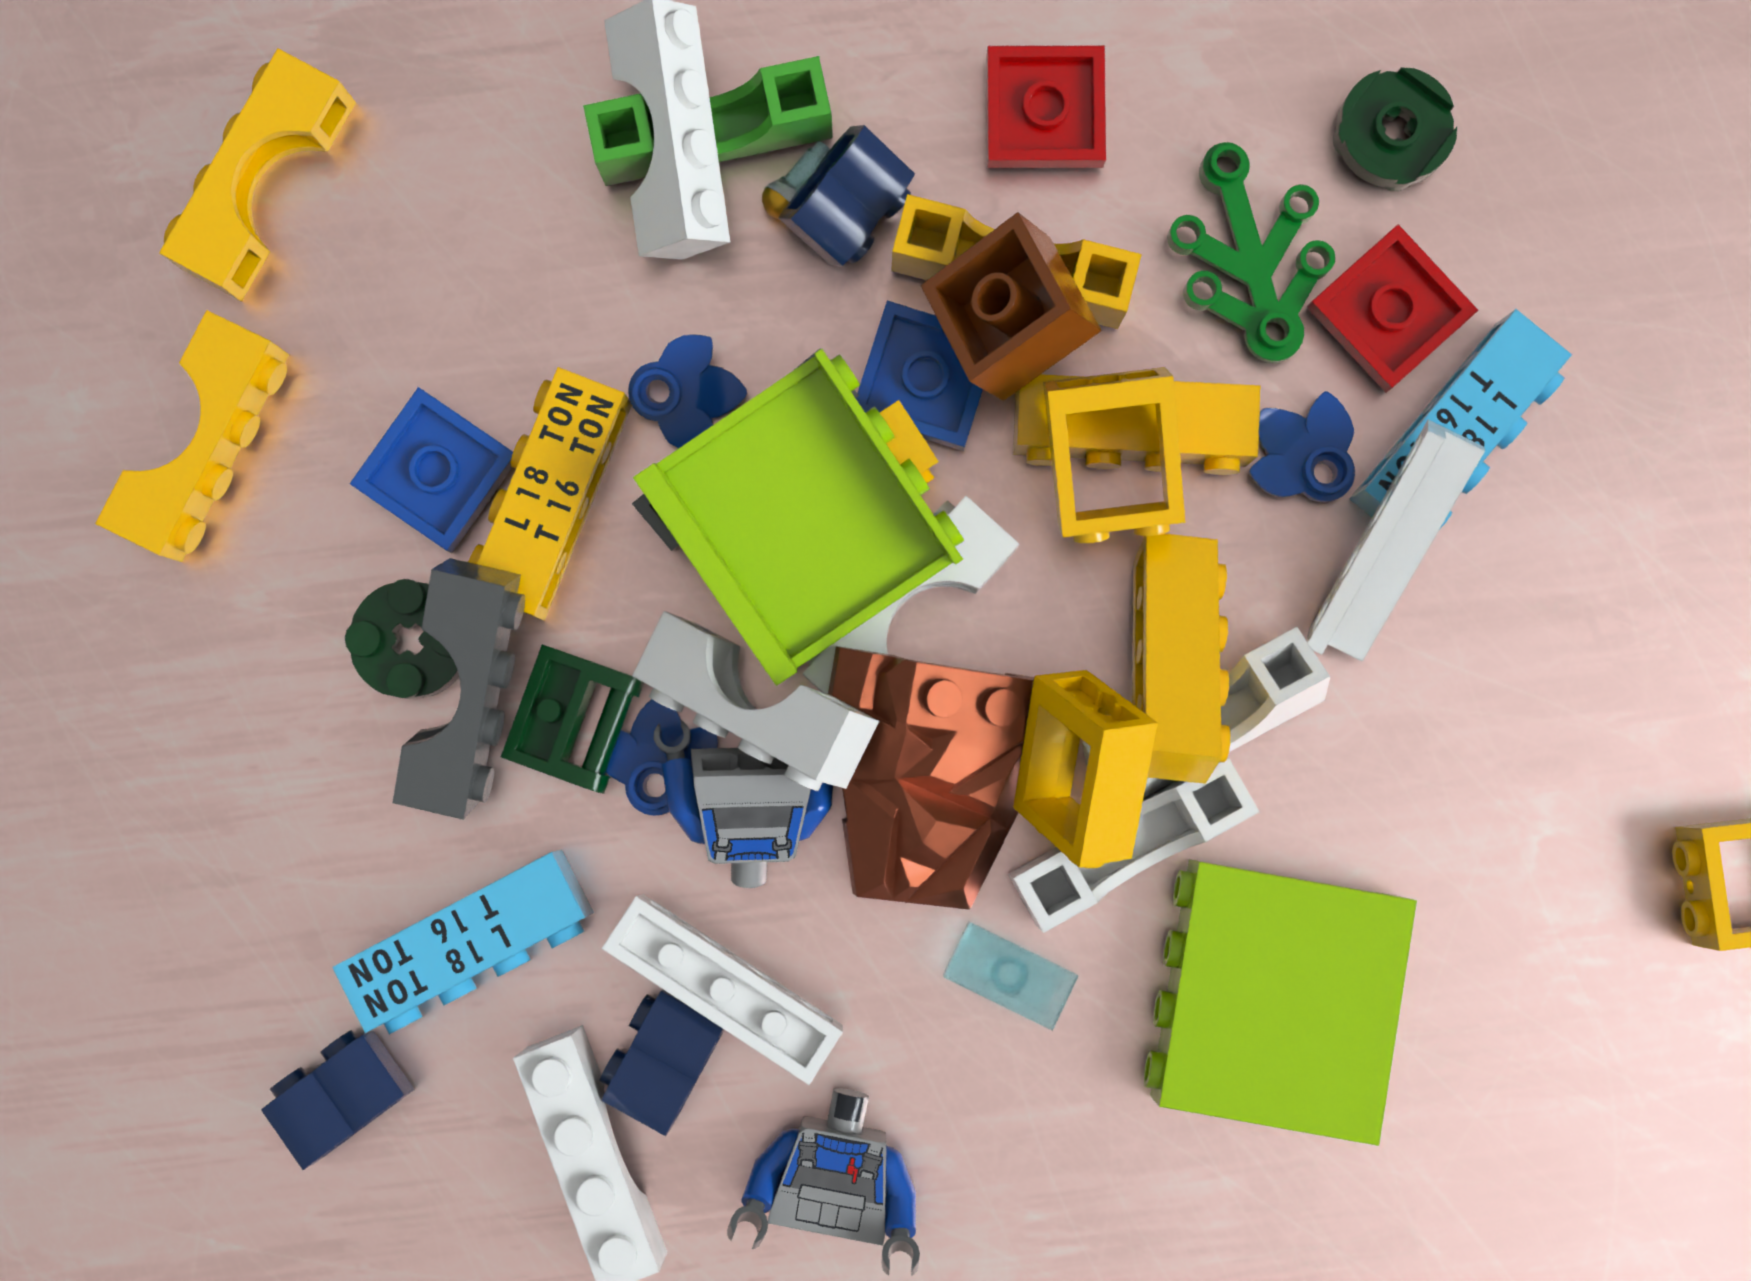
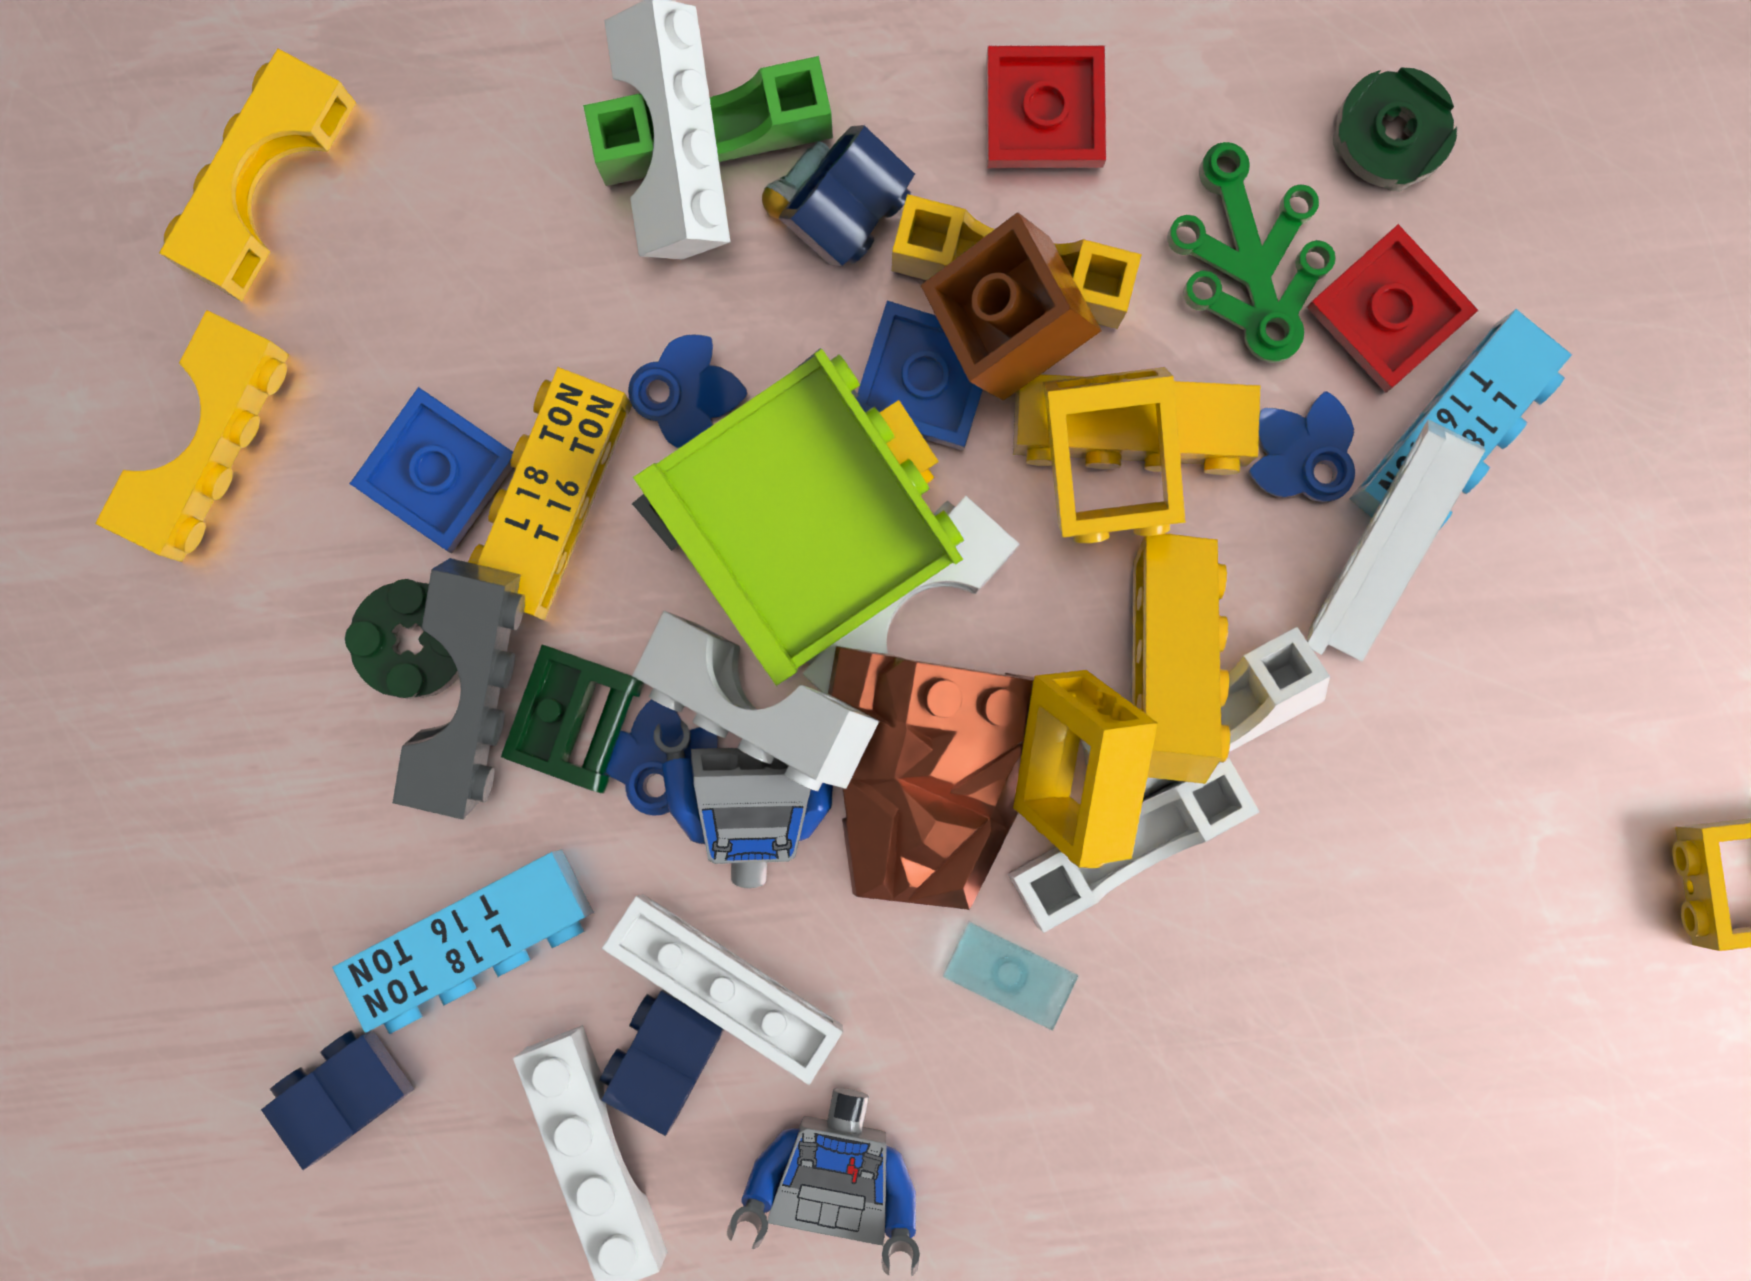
(1280, 1002): lime panel -> none

